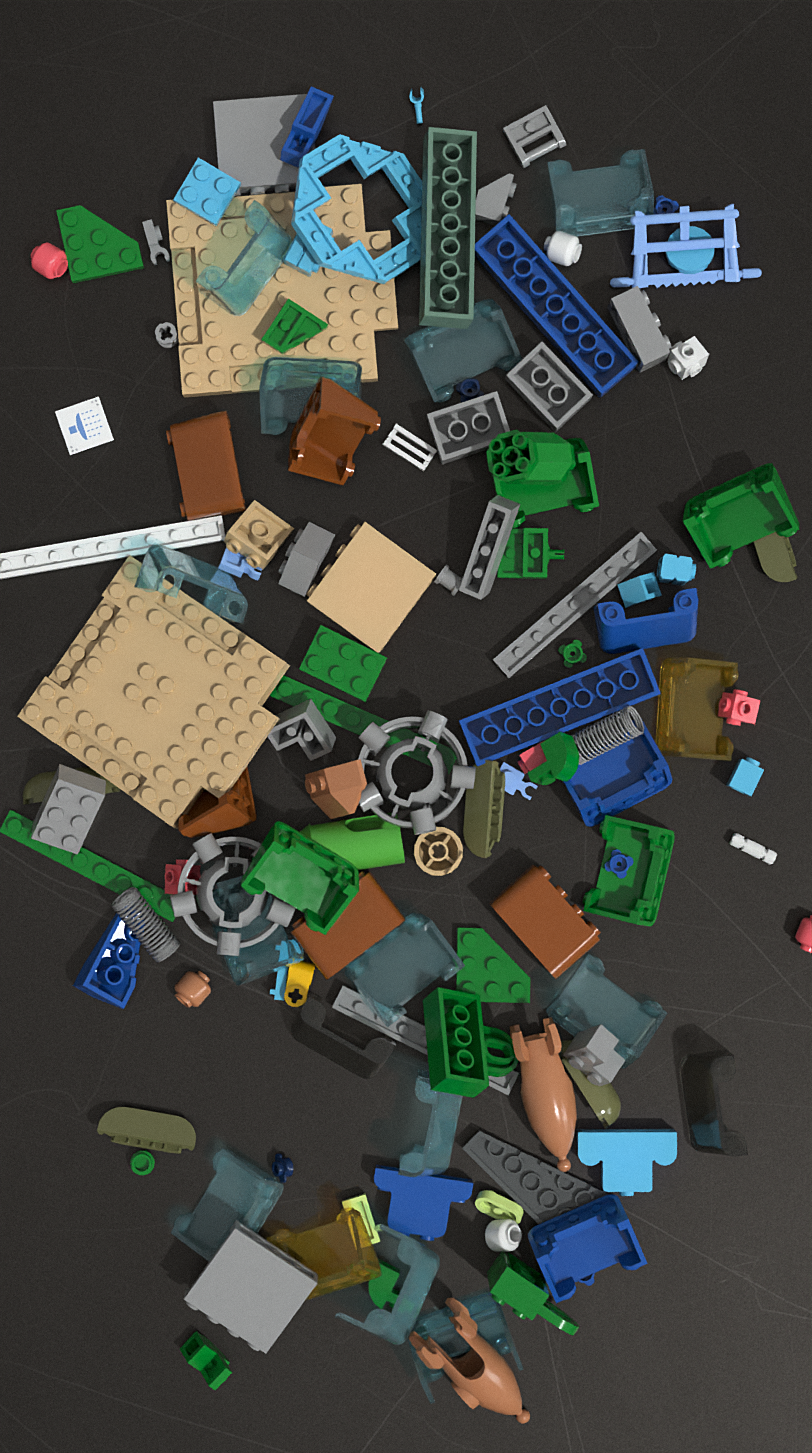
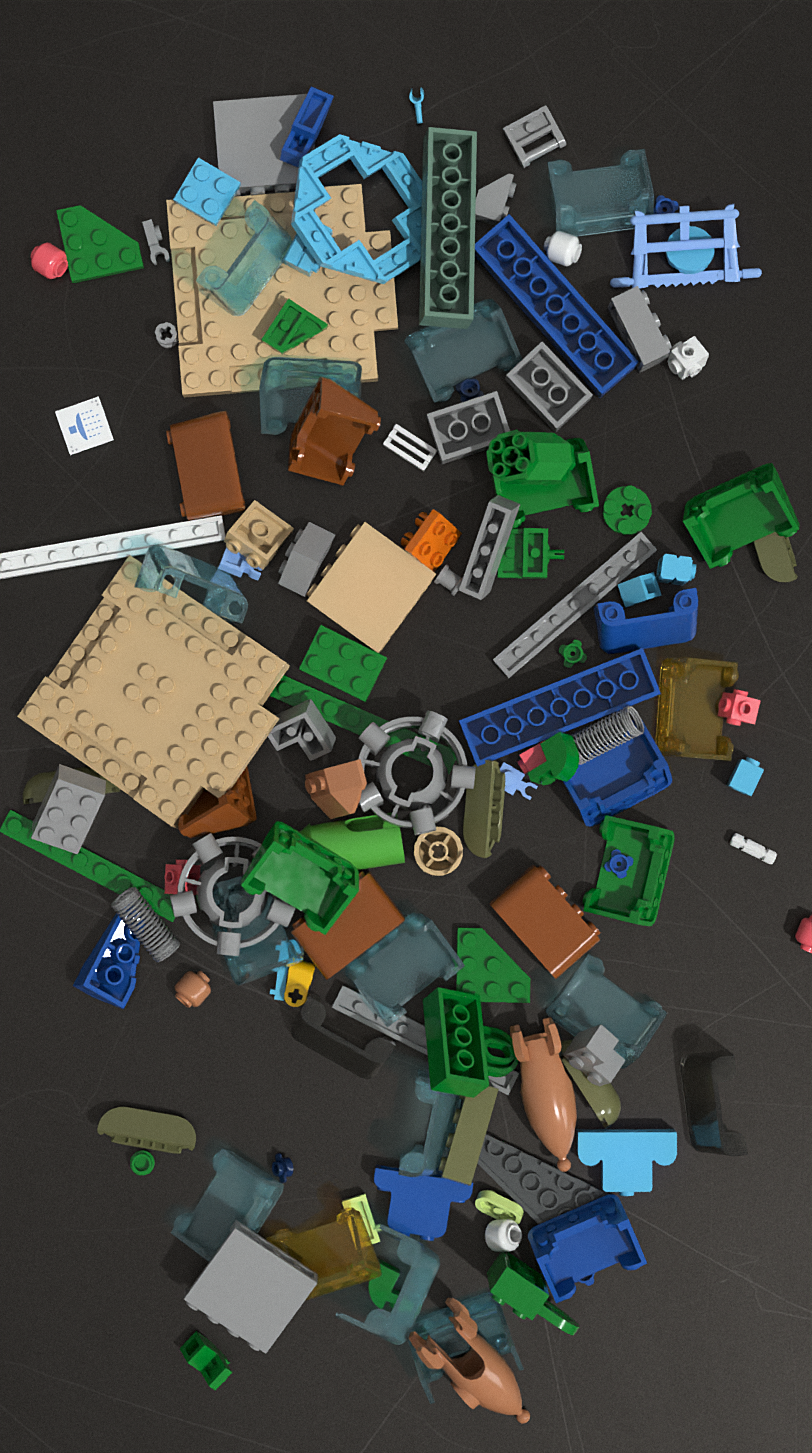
(431, 540): none -> orange plate
(468, 1137): none -> olive brick
(624, 524): none -> green plate

